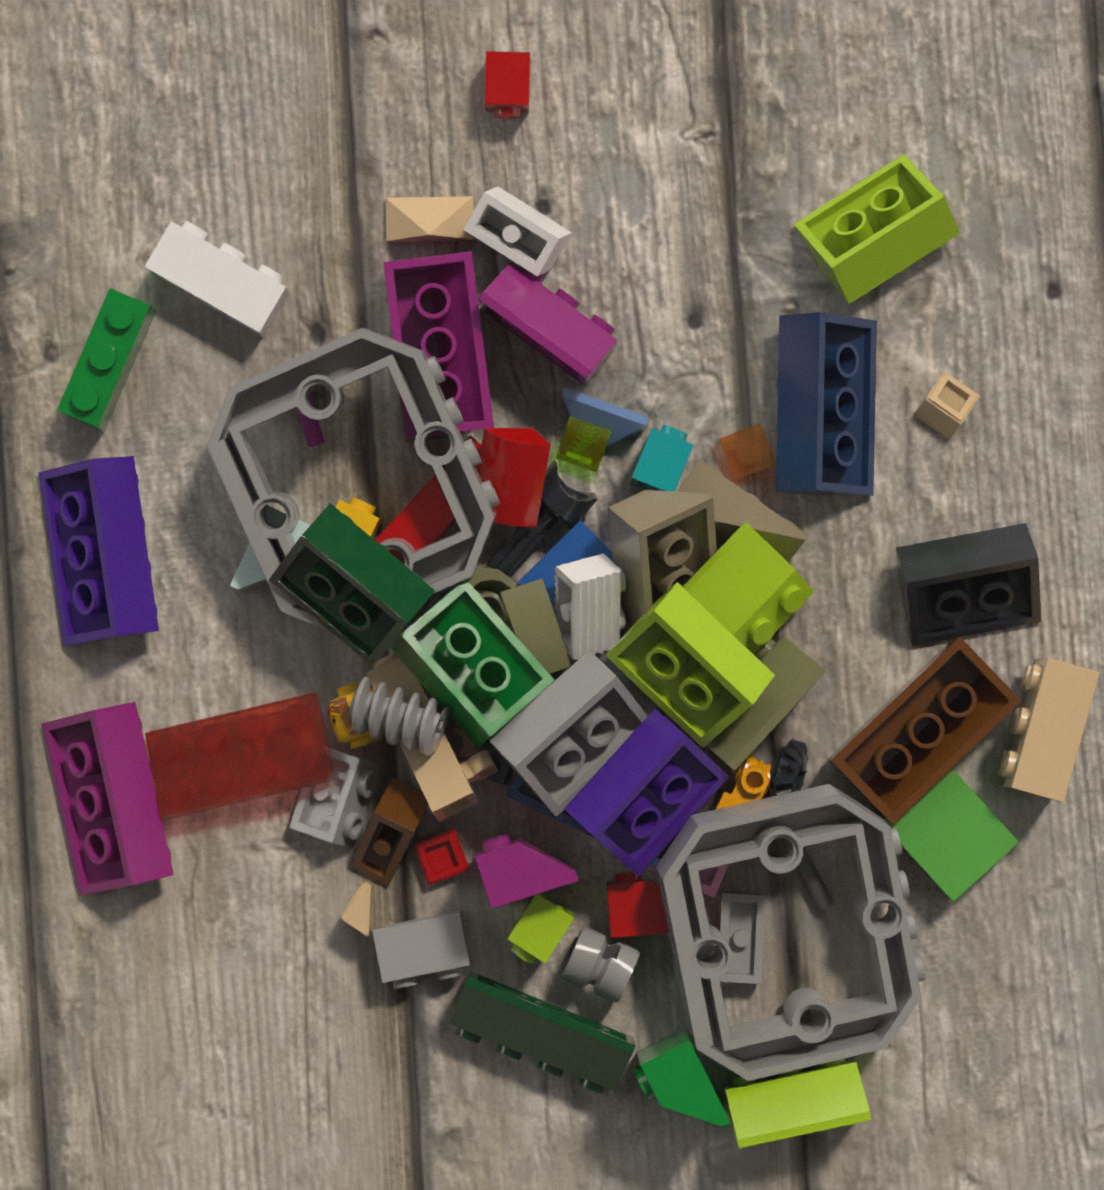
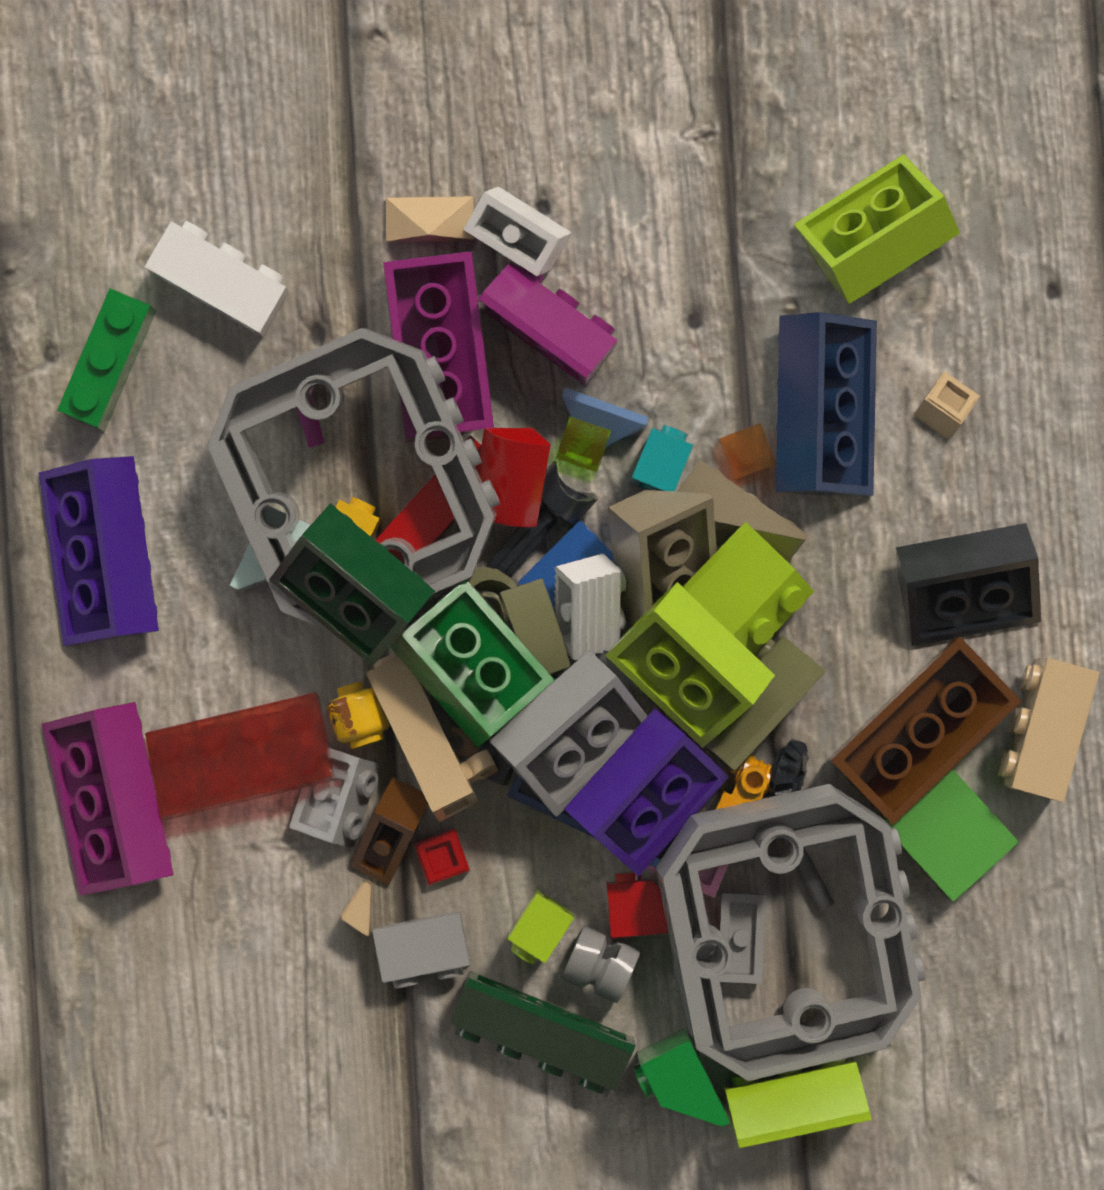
(396, 718): light grey piece -> none
(507, 84): red brick -> none
(519, 869): magenta slope -> none

